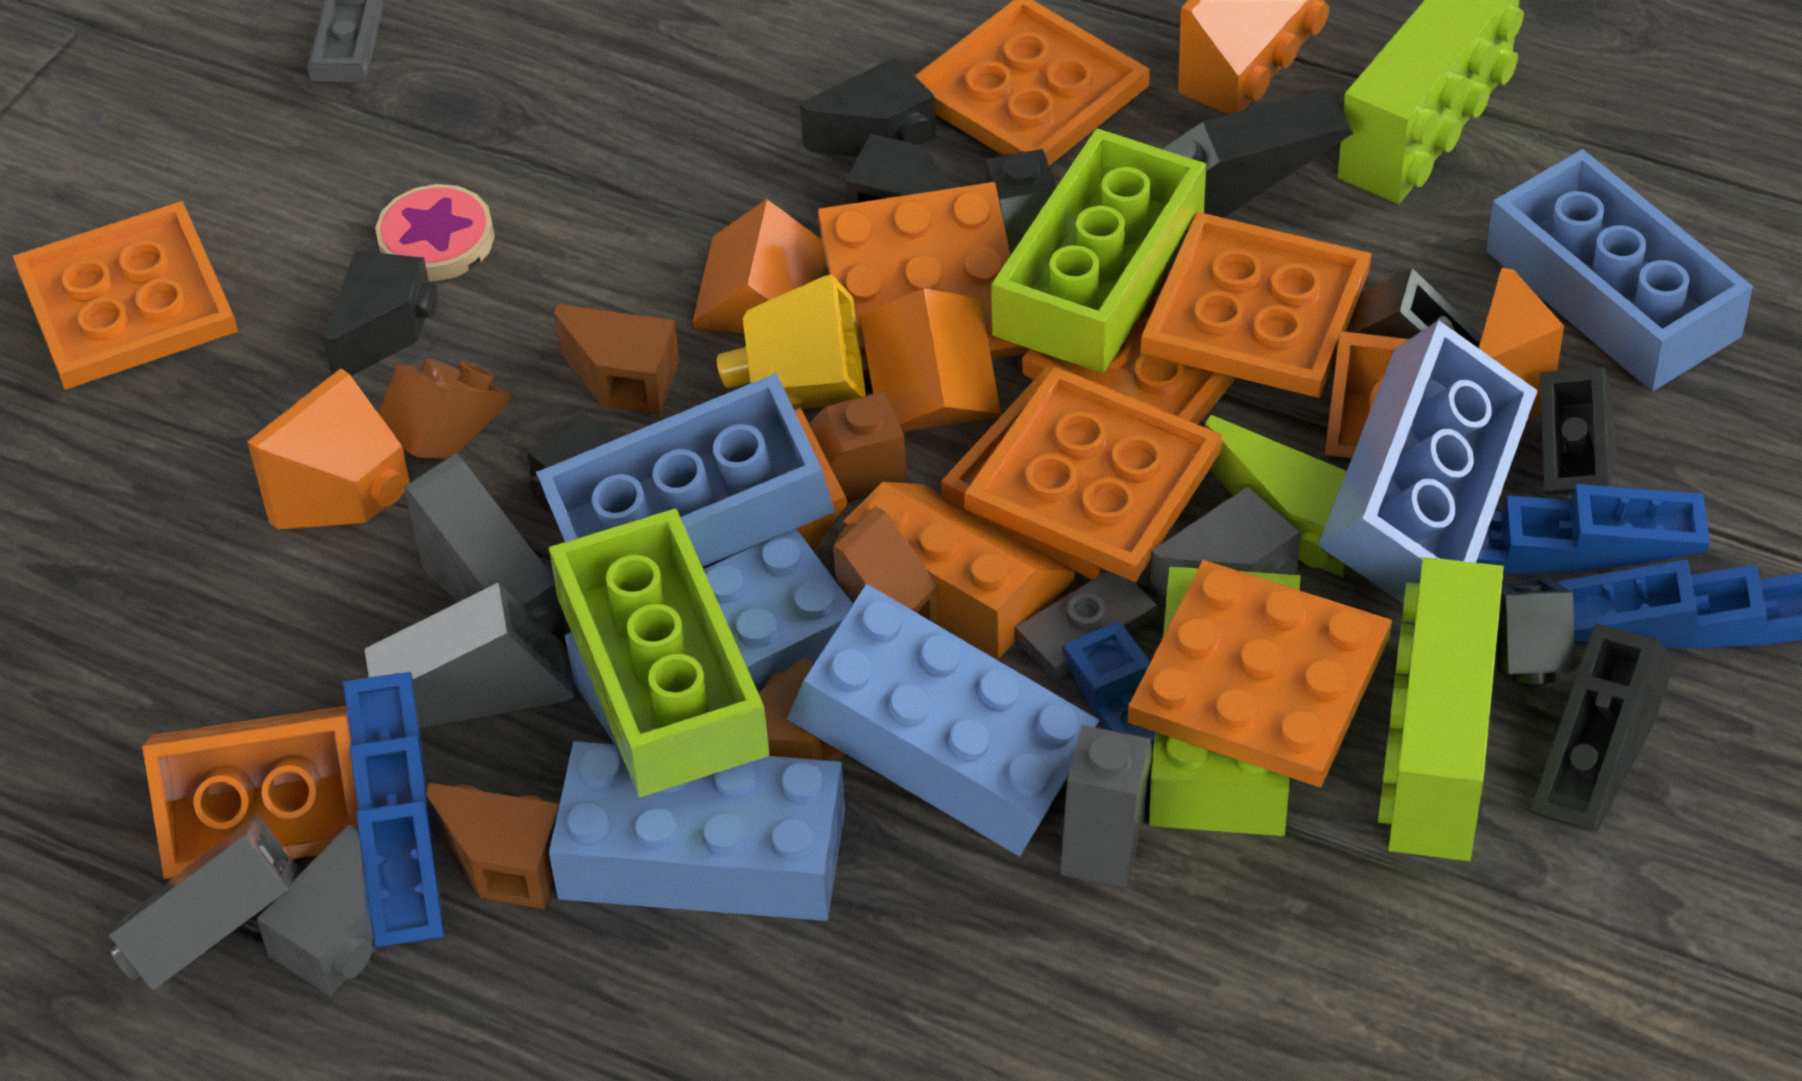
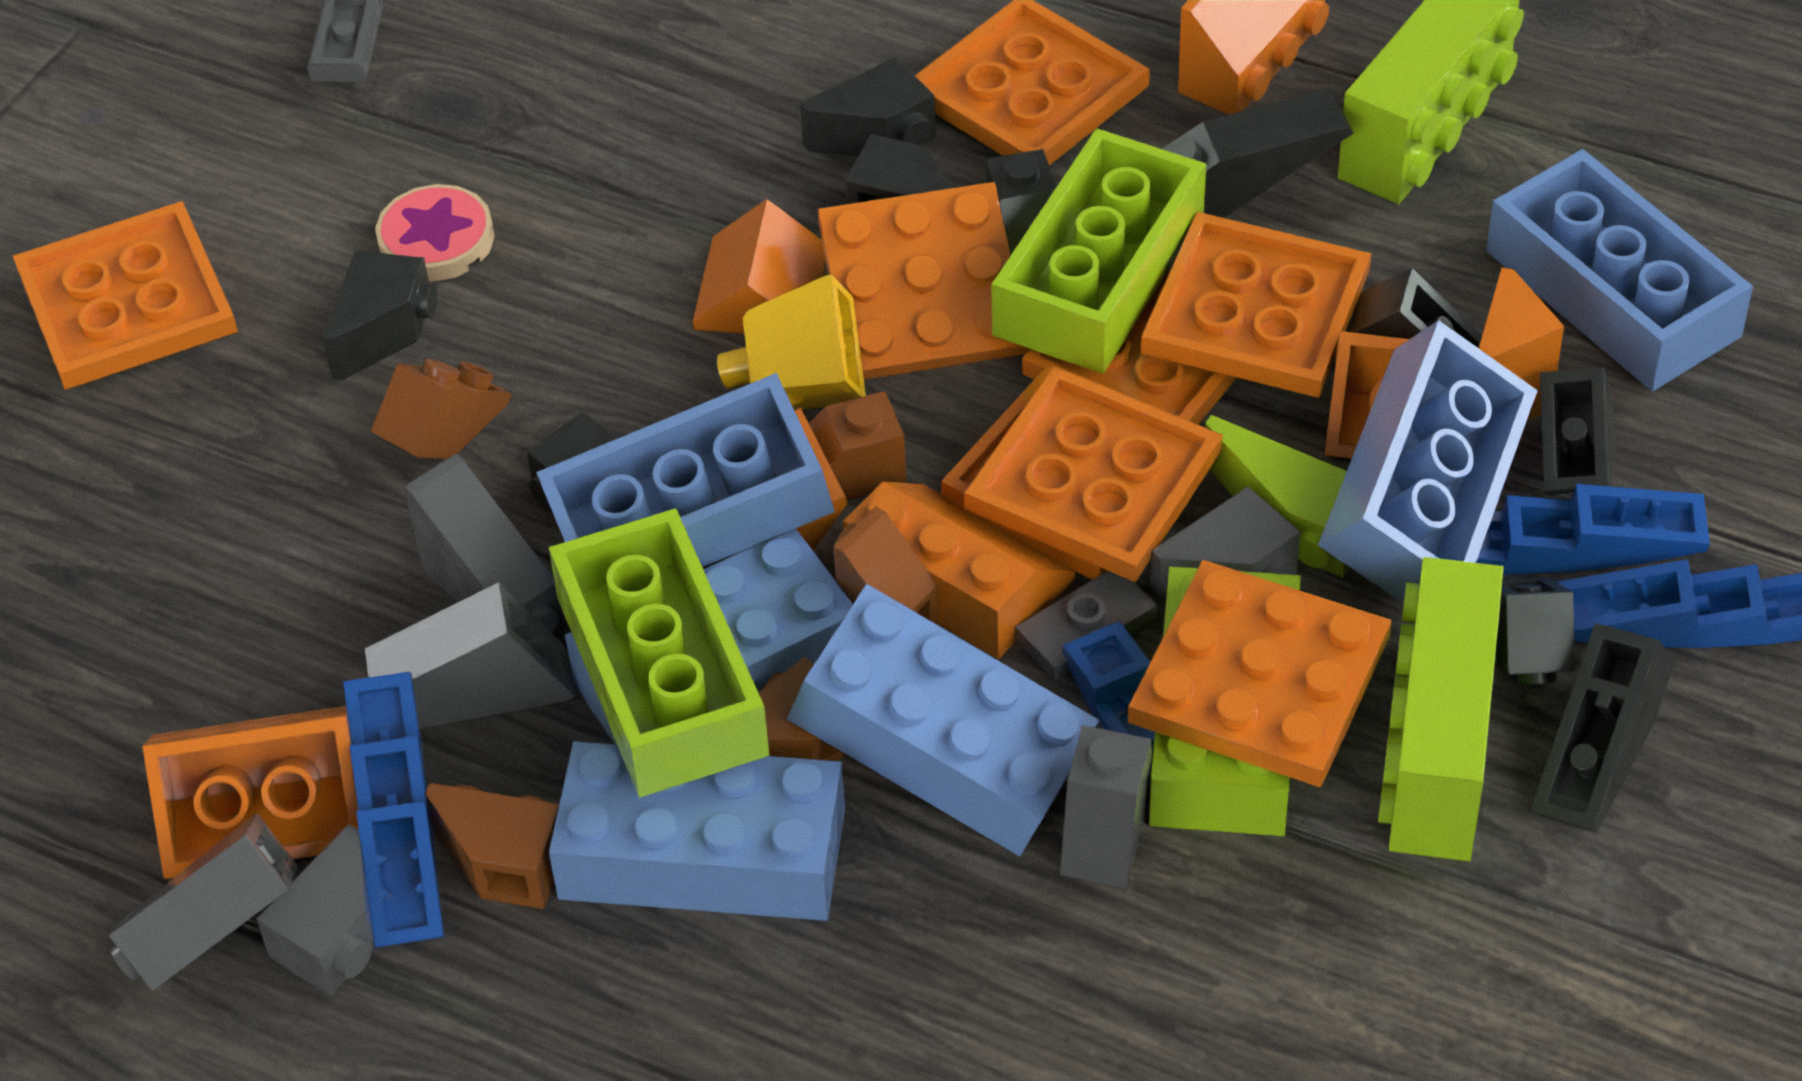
(328, 459): orange slope -> none
(620, 356): dark orange slope -> none
(931, 359): orange slope -> none

